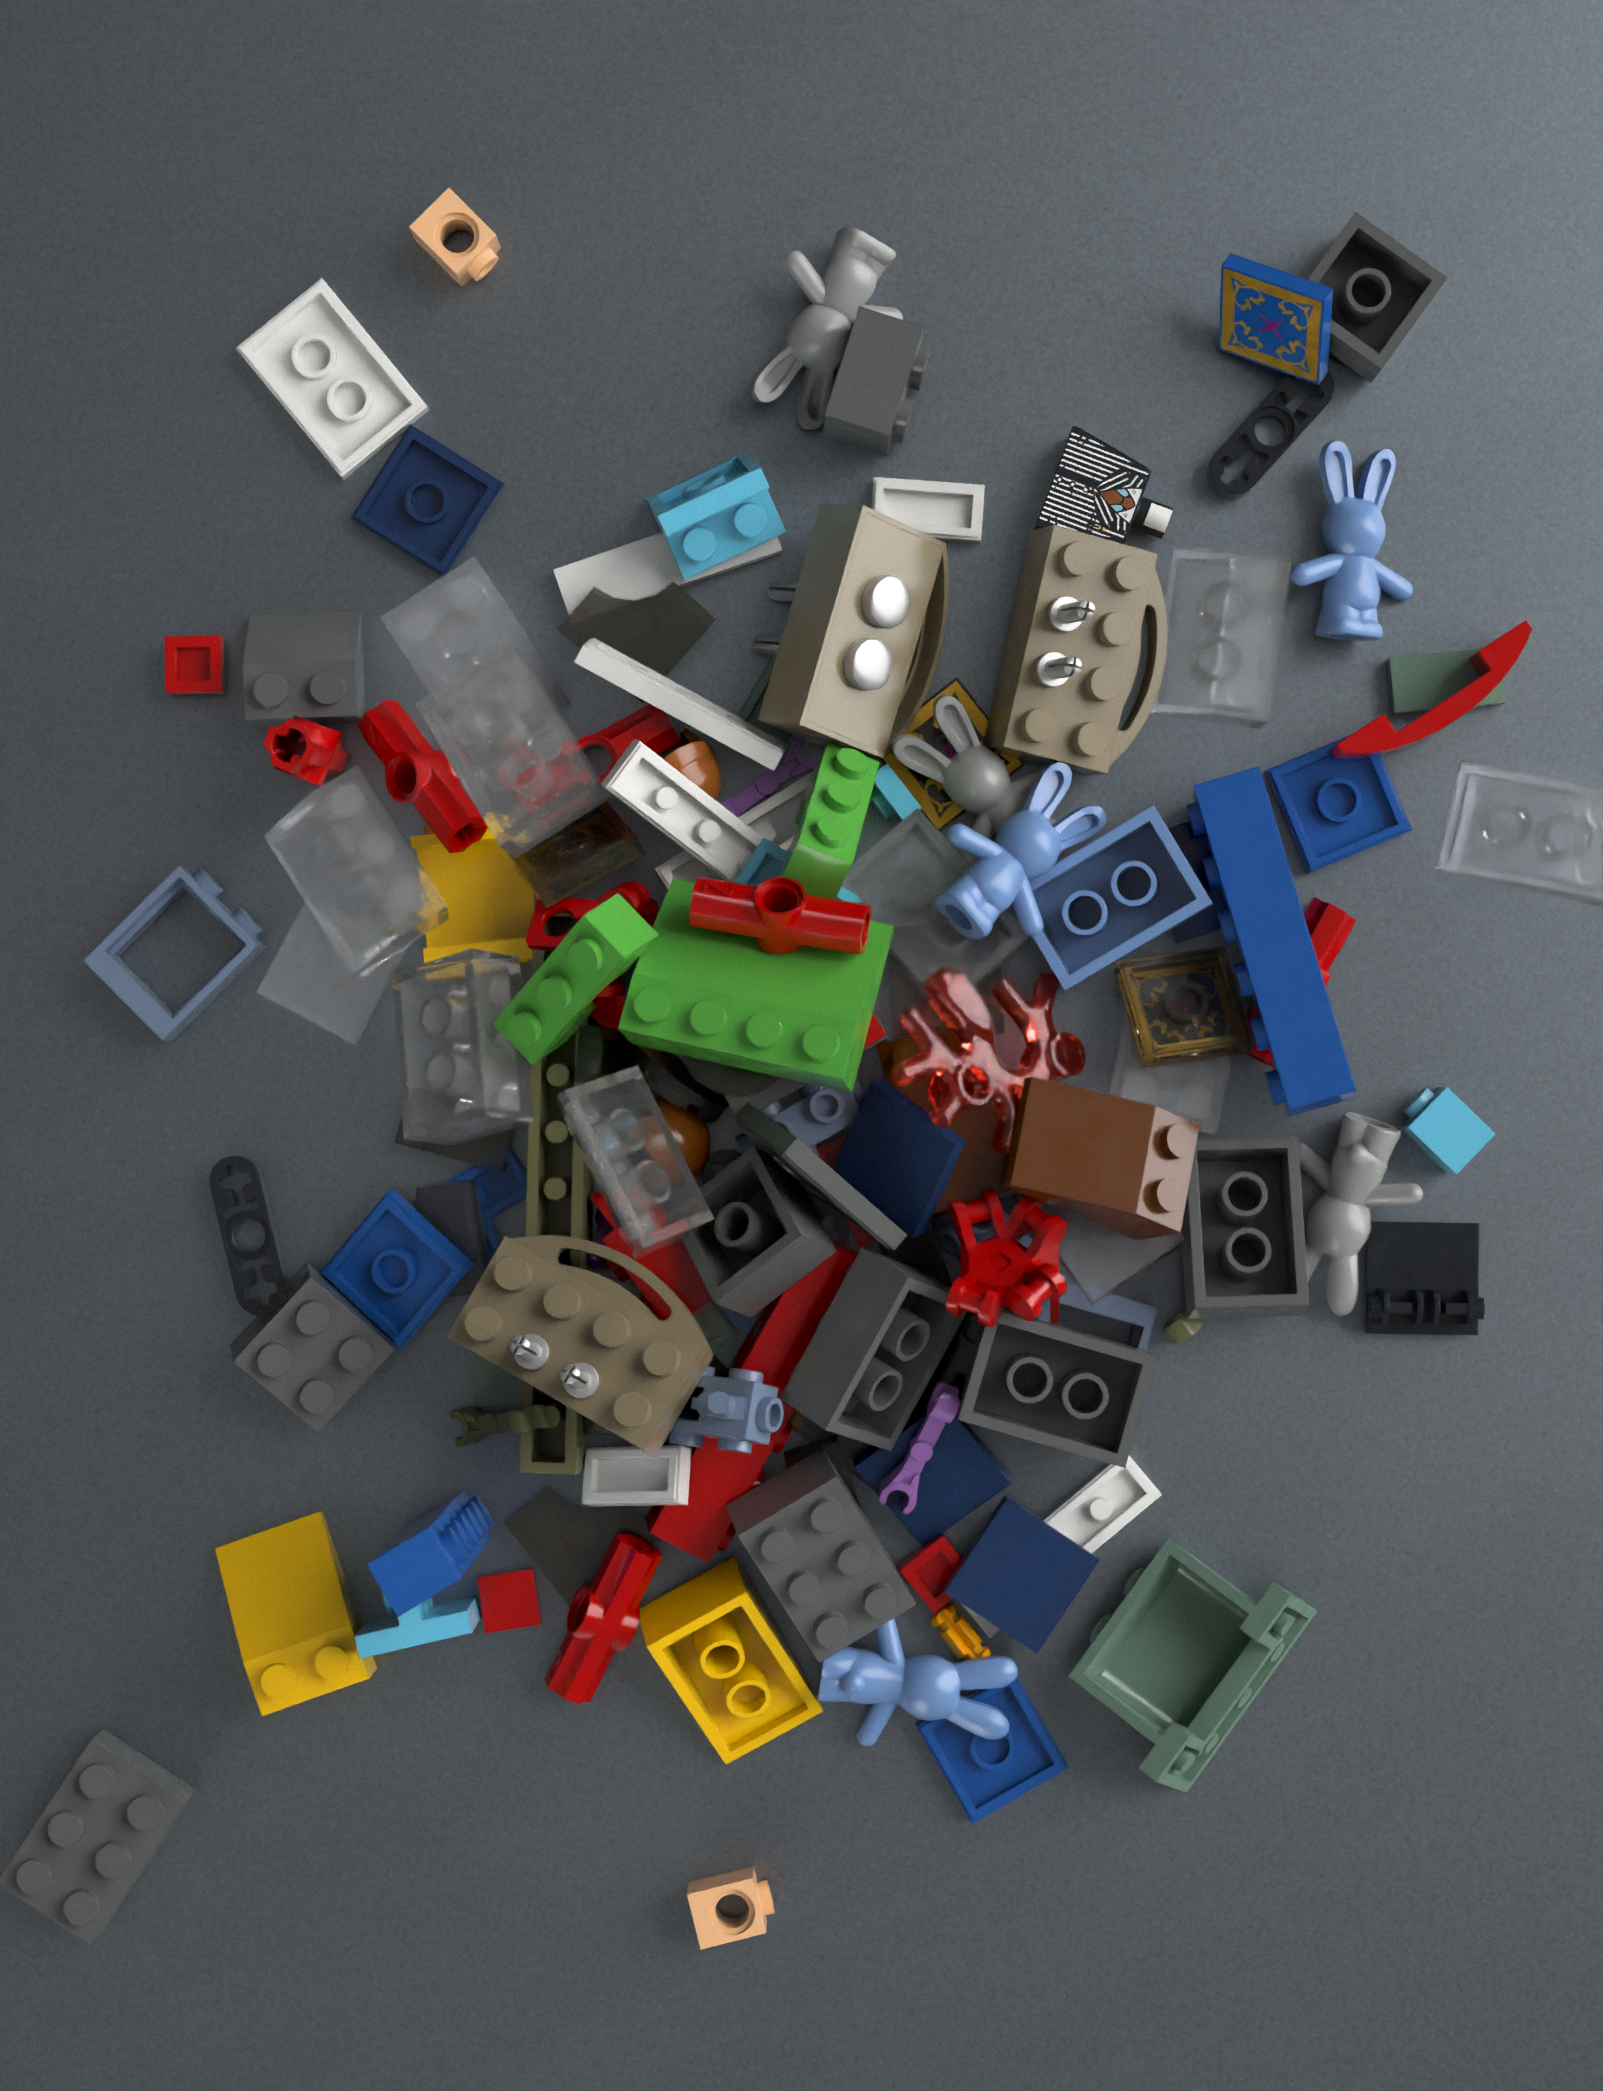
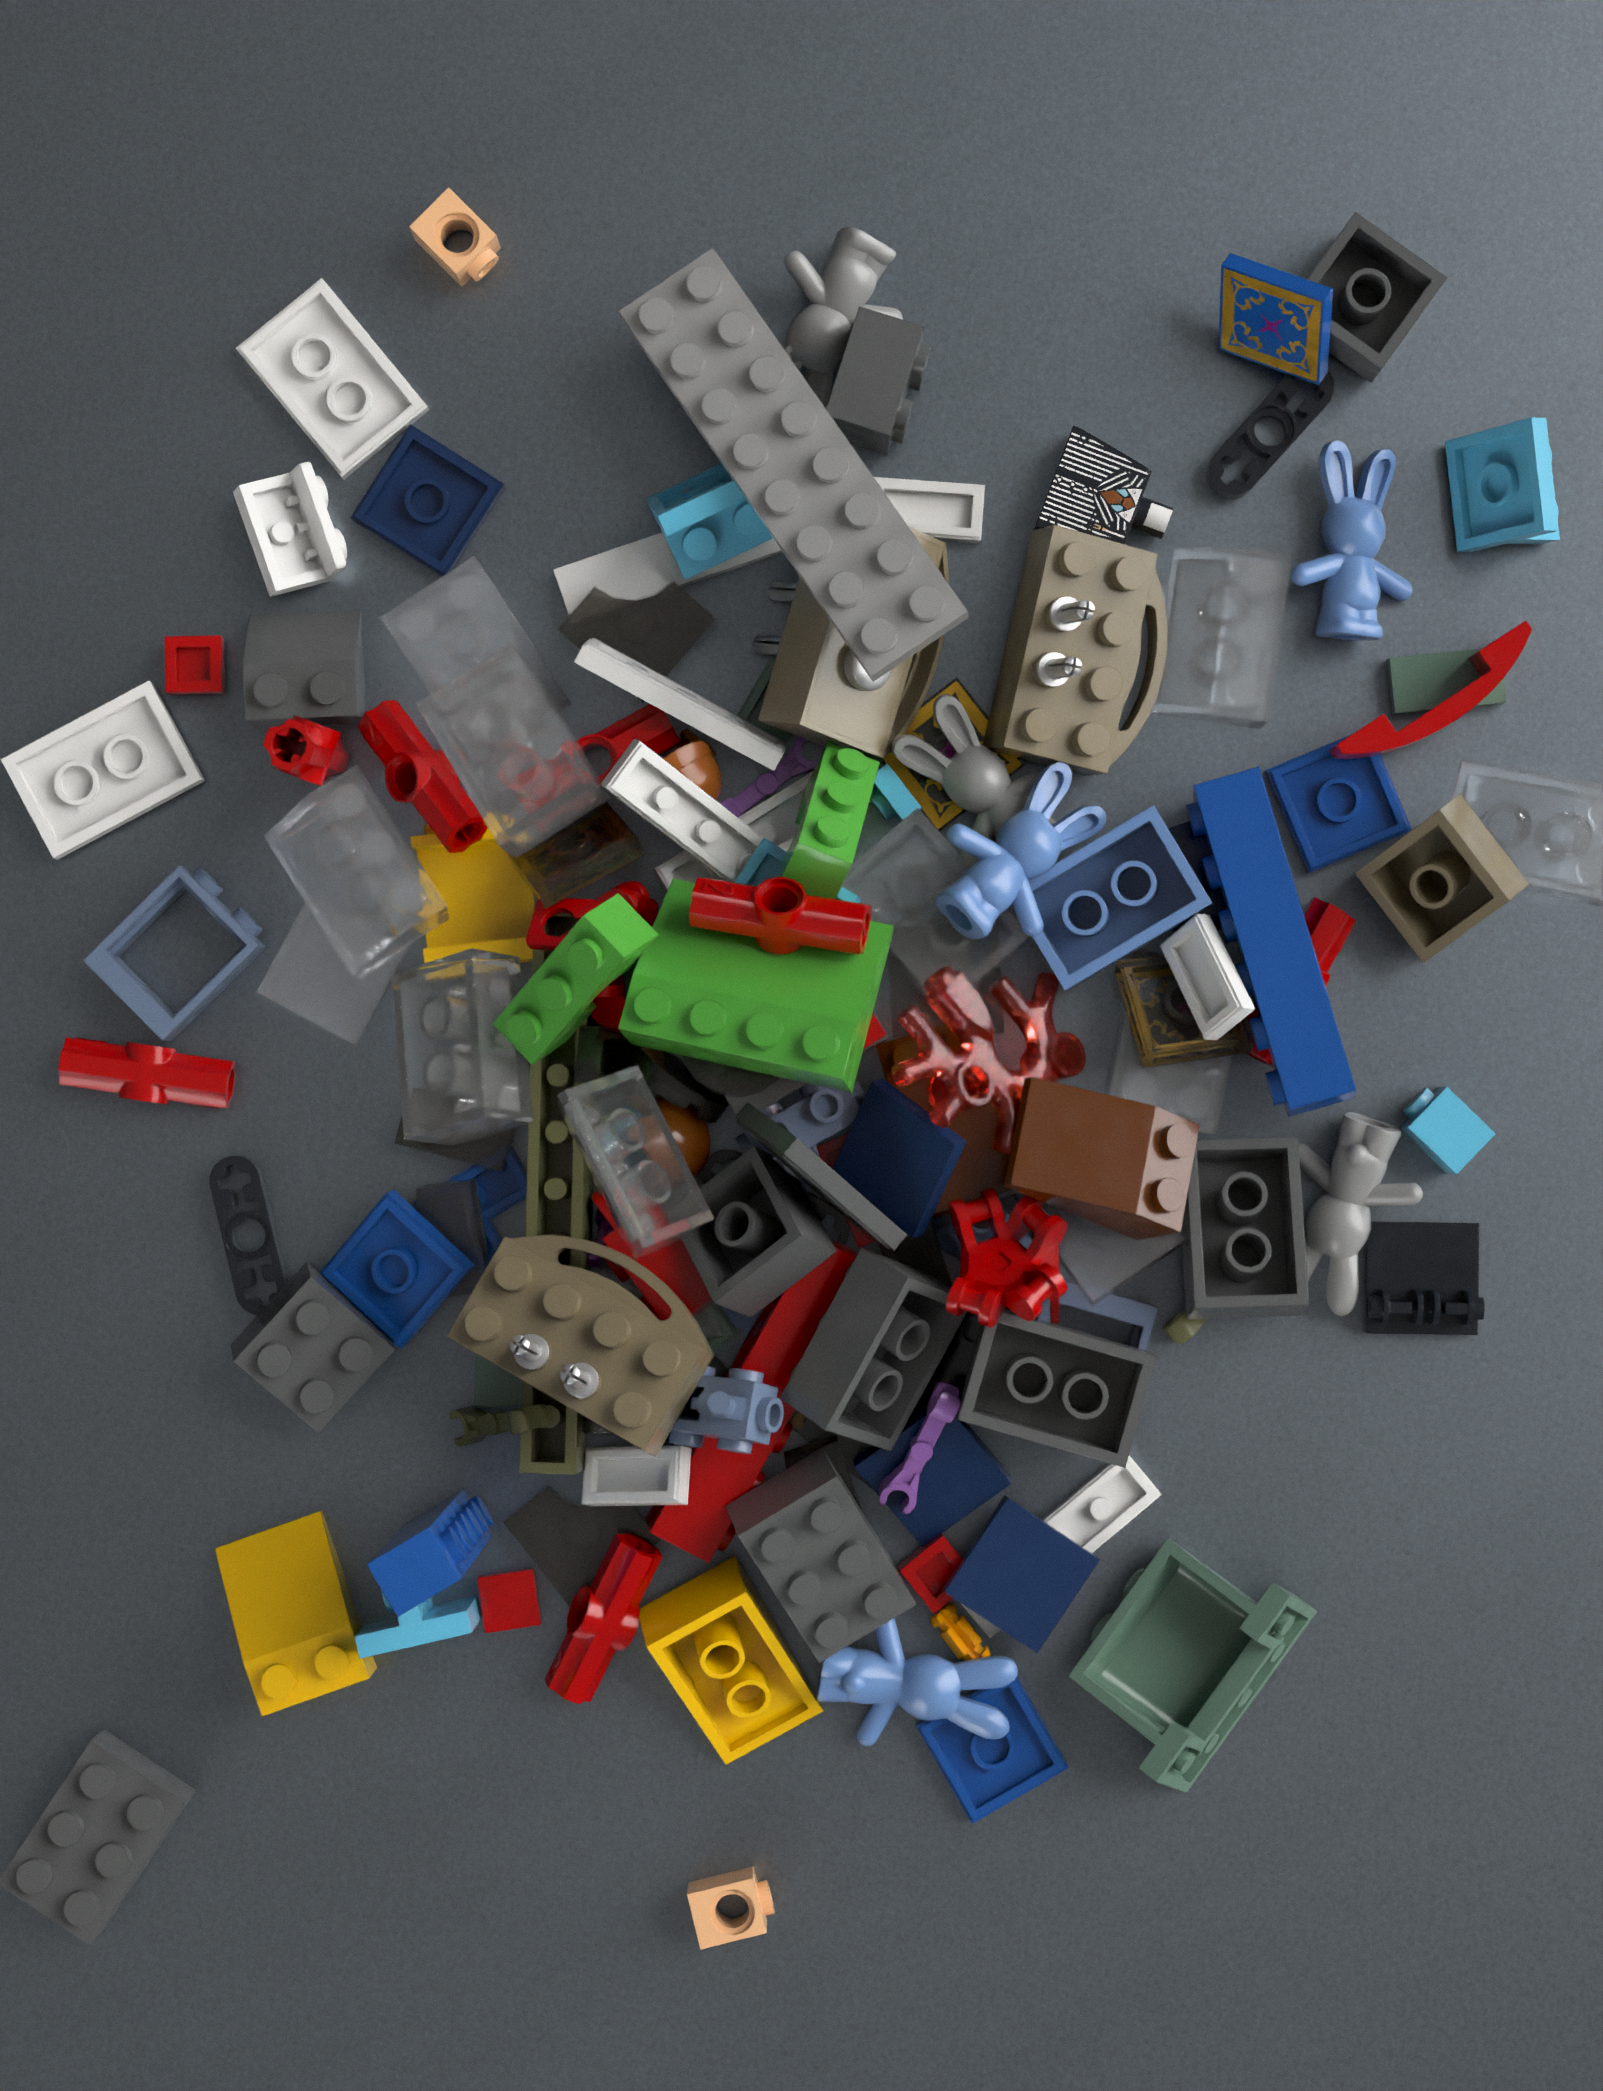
(102, 770): none -> white plate
(146, 1072): none -> red piece
(291, 530): none -> white bracket
(793, 465): none -> light grey plate
(1207, 977): none -> white tile
(1442, 878): none -> dark tan brick
(1503, 486): none -> medium azure bracket

